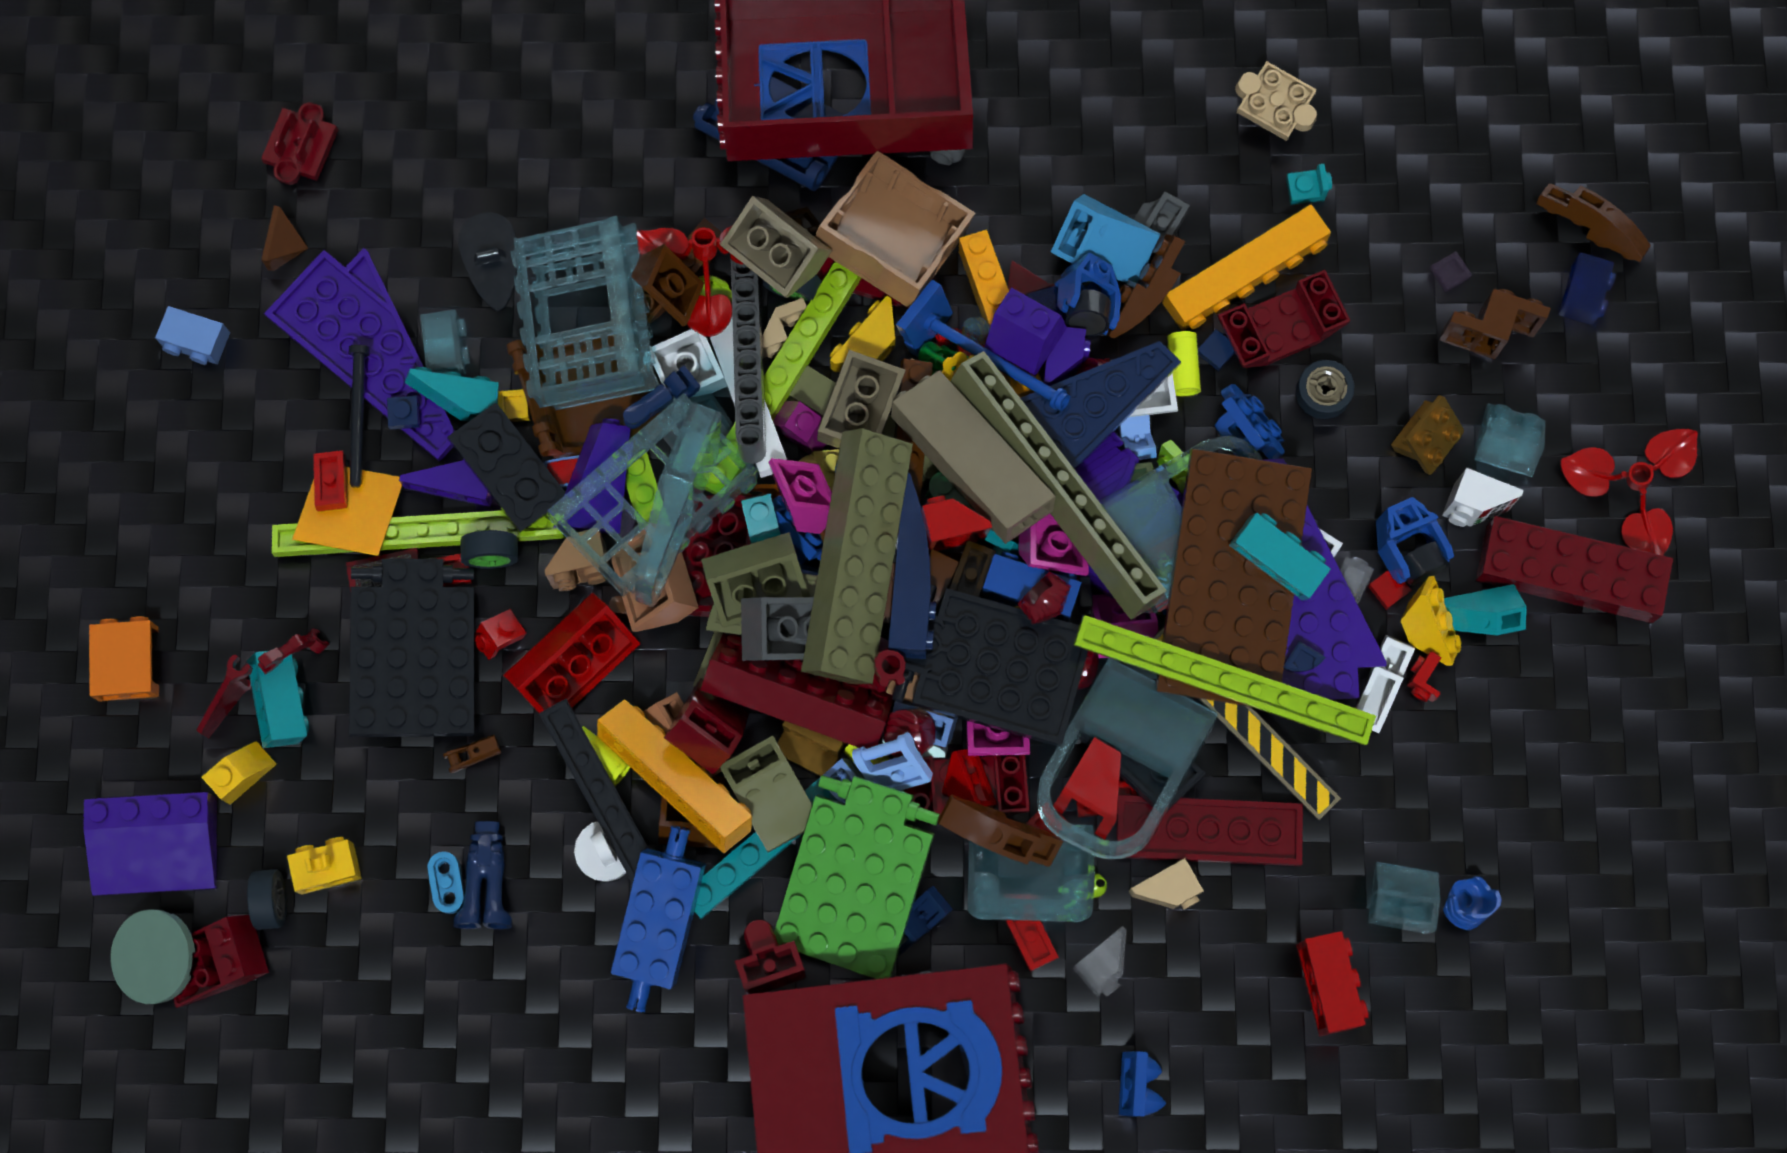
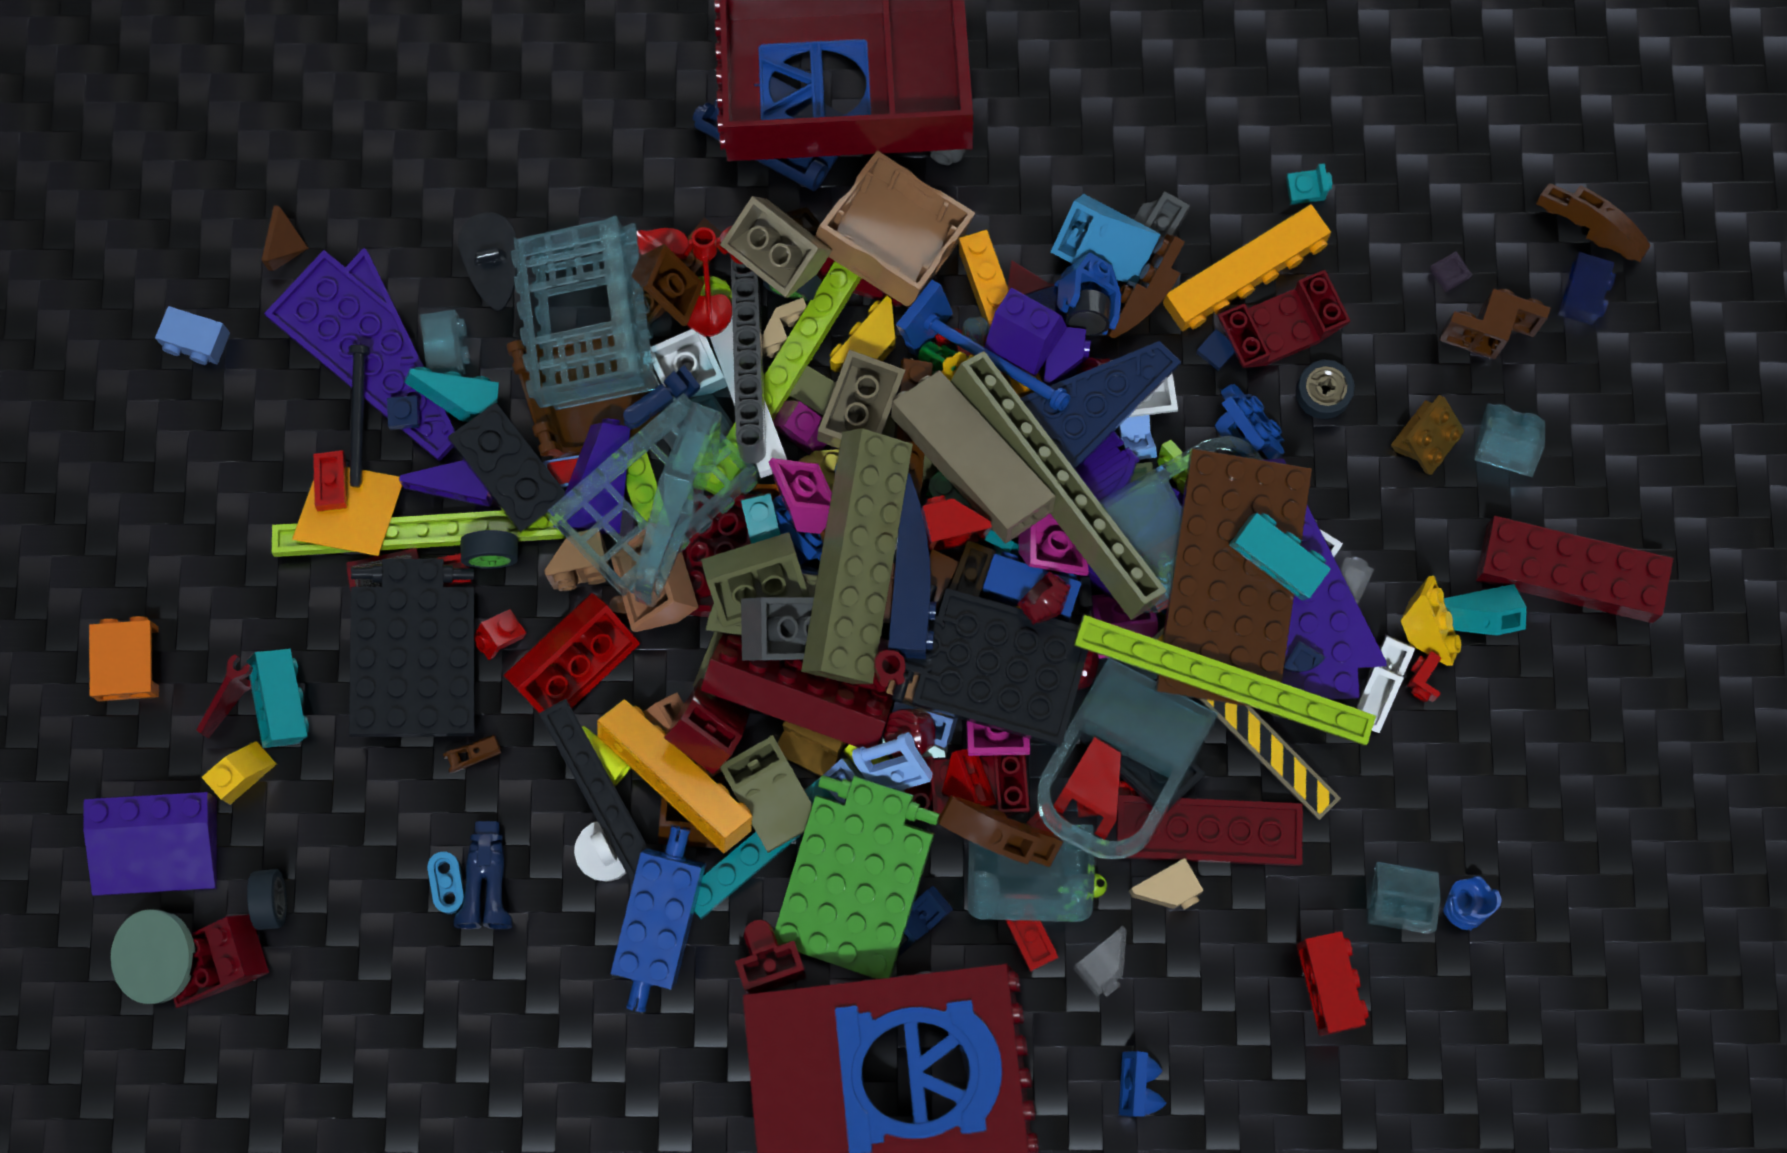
(274, 657): dark red piece -> none
(299, 144): dark red piece -> none
(323, 866): yellow brick -> none
(514, 405): yellow plate -> none
(1187, 375): neon yellow pin -> none
(1276, 101): tan piece -> none
(1388, 590): red tile -> none
(1404, 522): blue piece -> none
(1479, 499): white slope -> none
(1670, 451): red plant -> none

